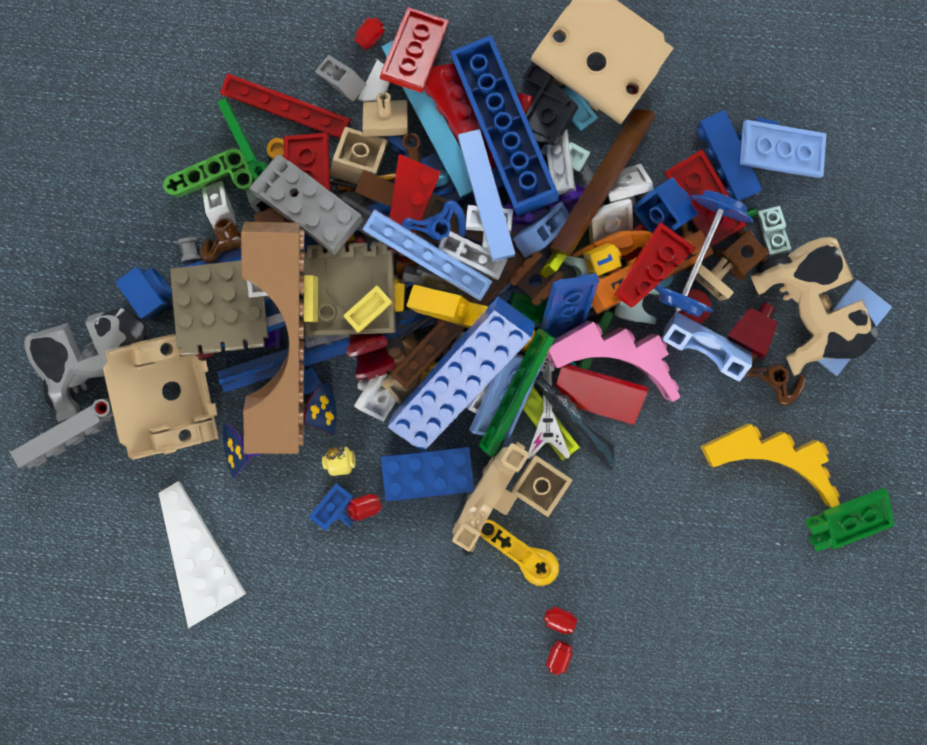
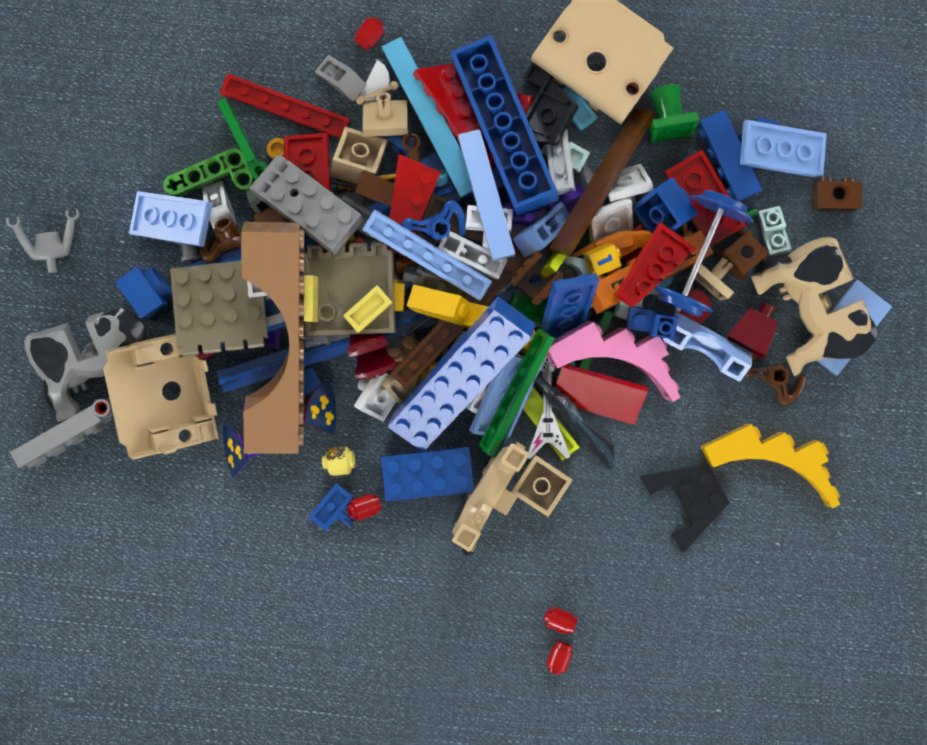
(48, 244): none -> light grey piece
(170, 218): none -> light blue tile
(200, 566): white wing -> none
(360, 100): none -> tan hinge
(414, 50): tile -> none
(525, 556): yellow beam -> none
(652, 321): none -> blue slope
(671, 121): none -> green plant
(698, 494): none -> black wing
(825, 201): none -> reddish brown brick
(851, 521): green tile -> none

